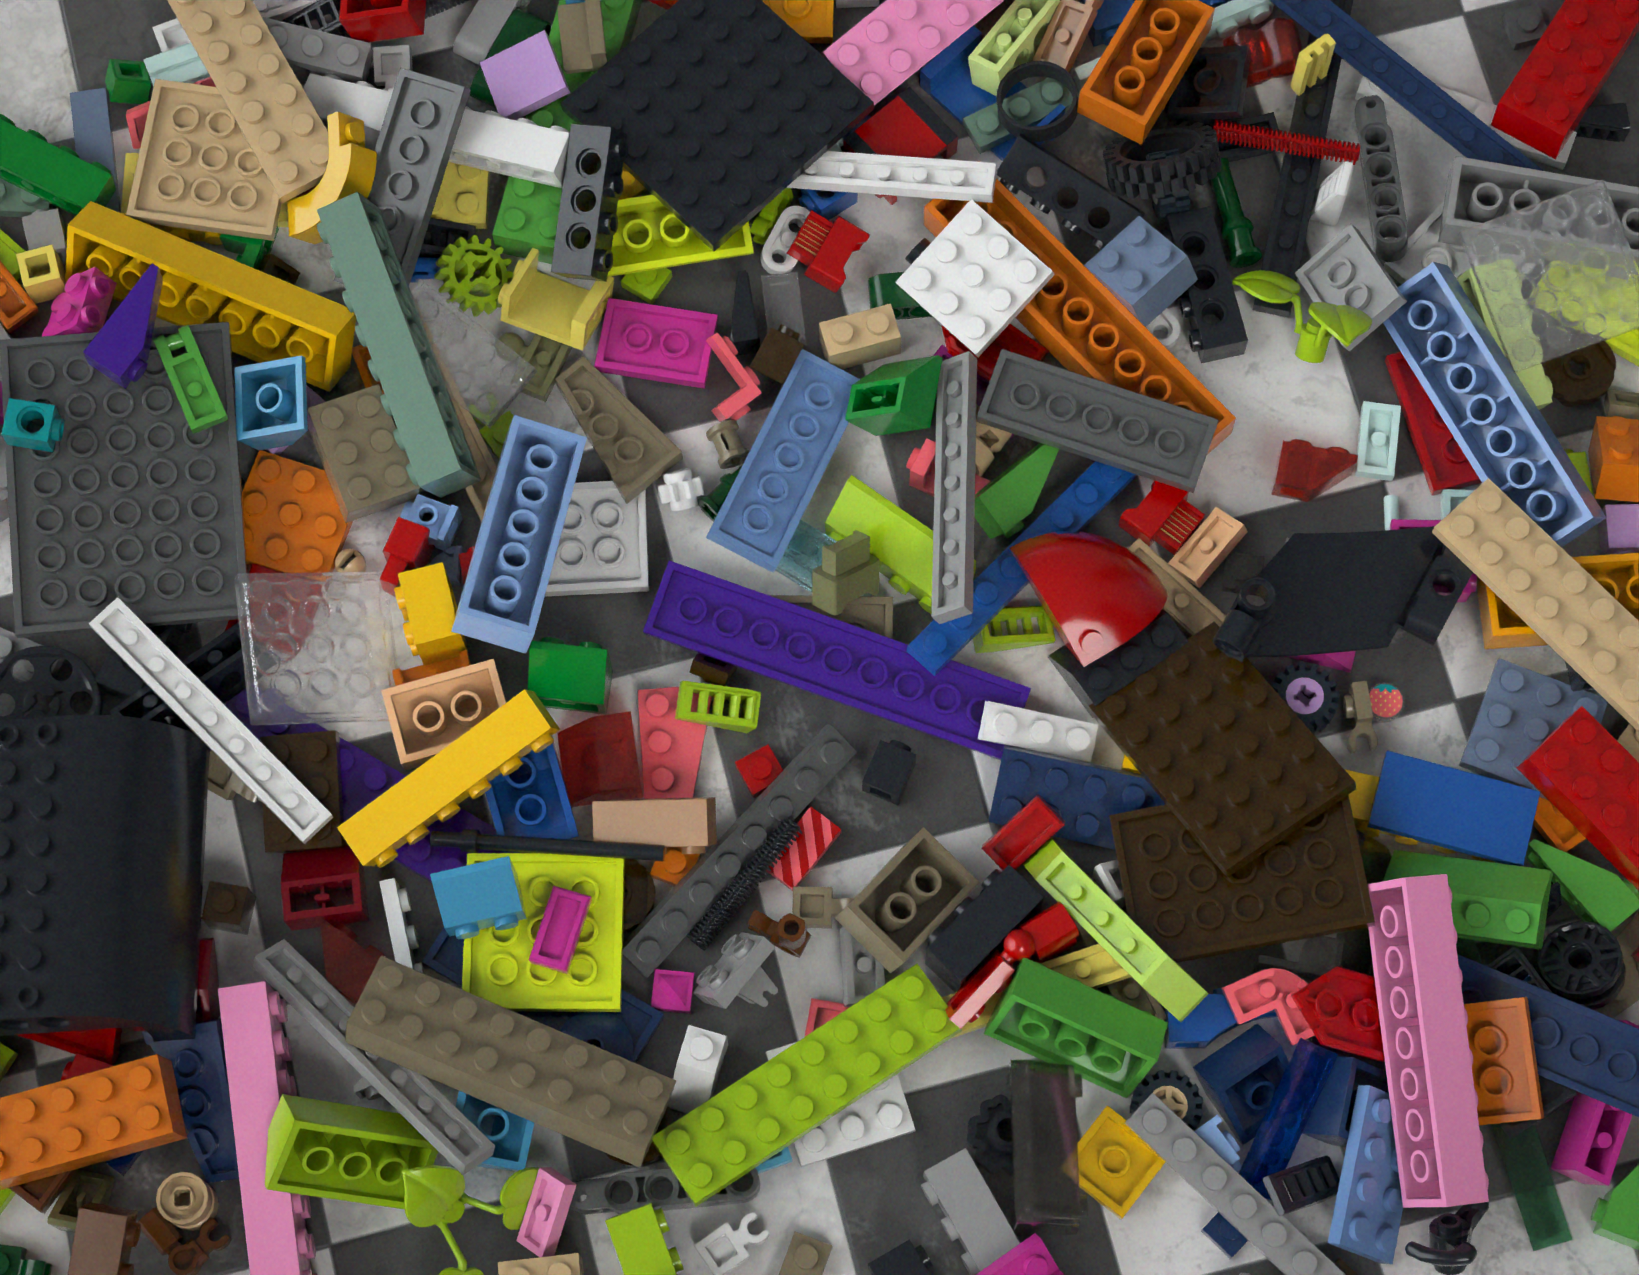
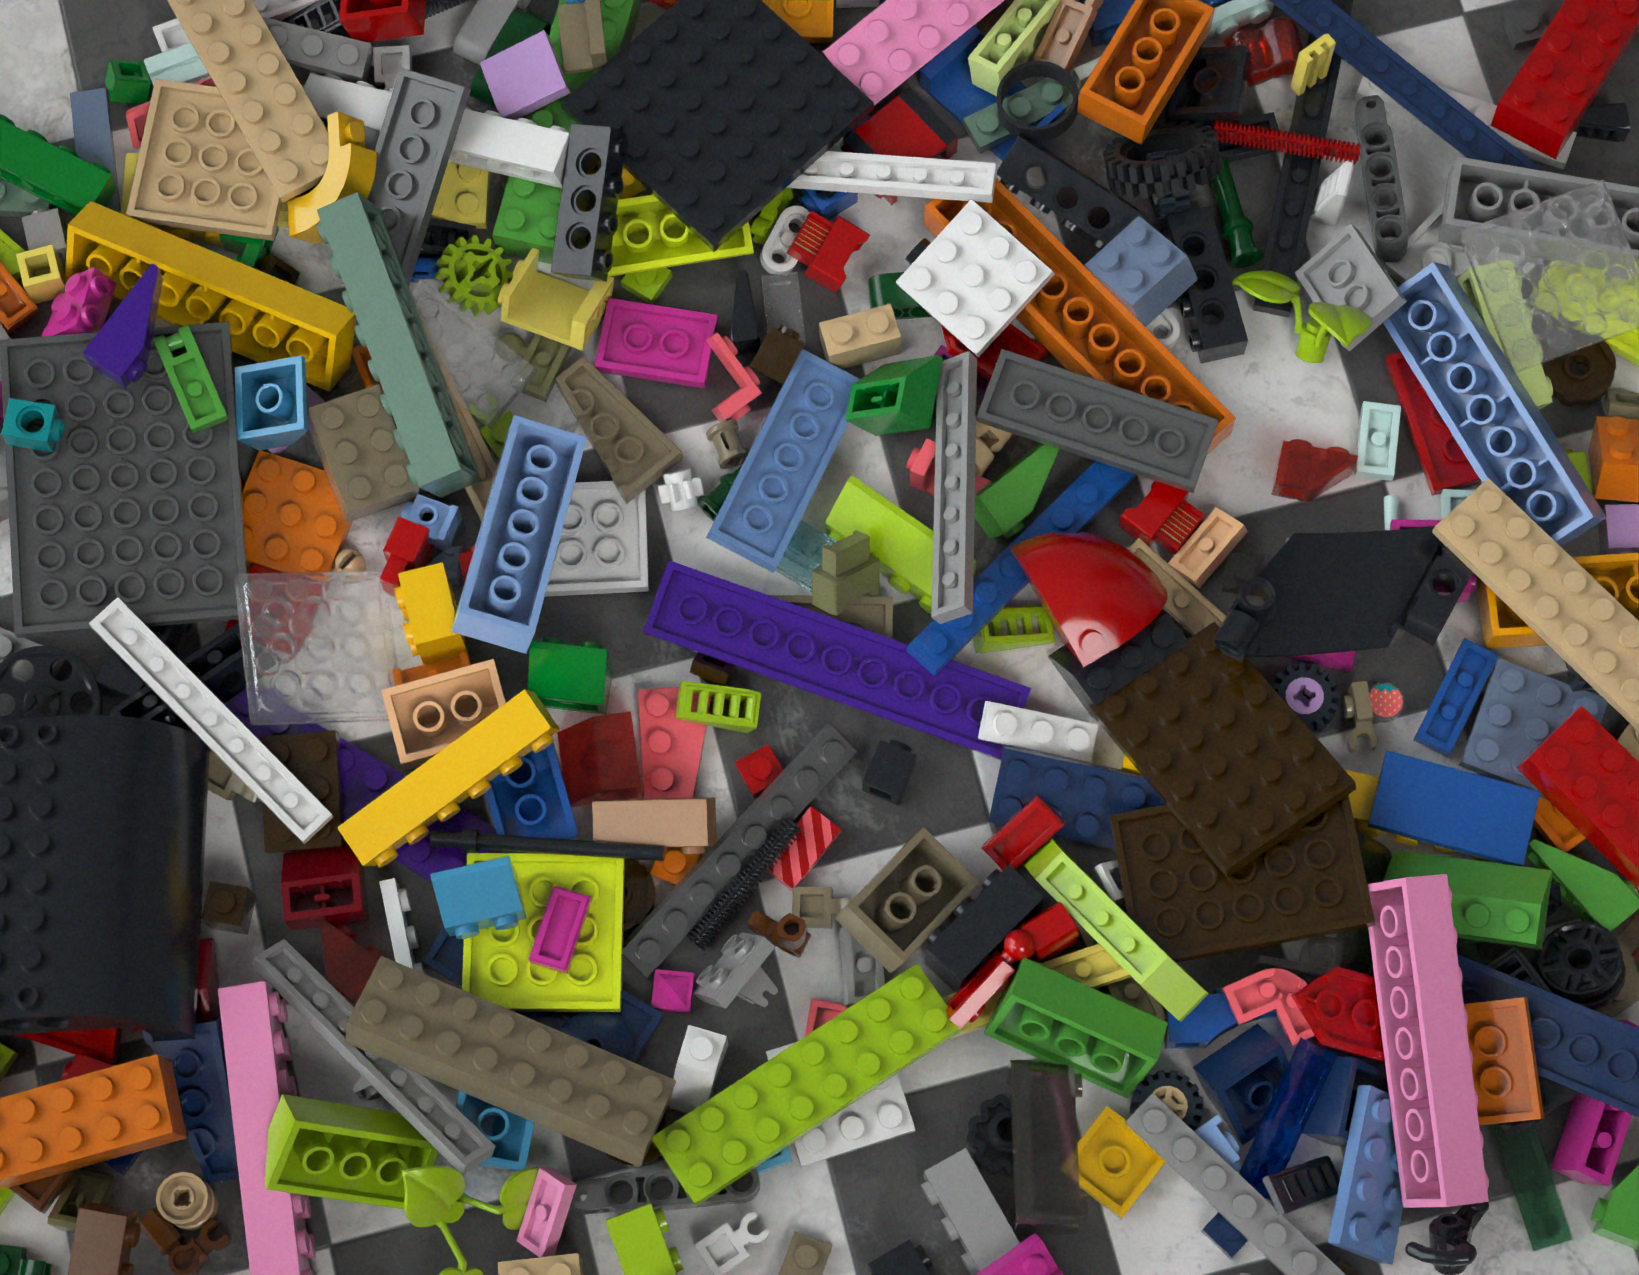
(1456, 697): none -> blue plate

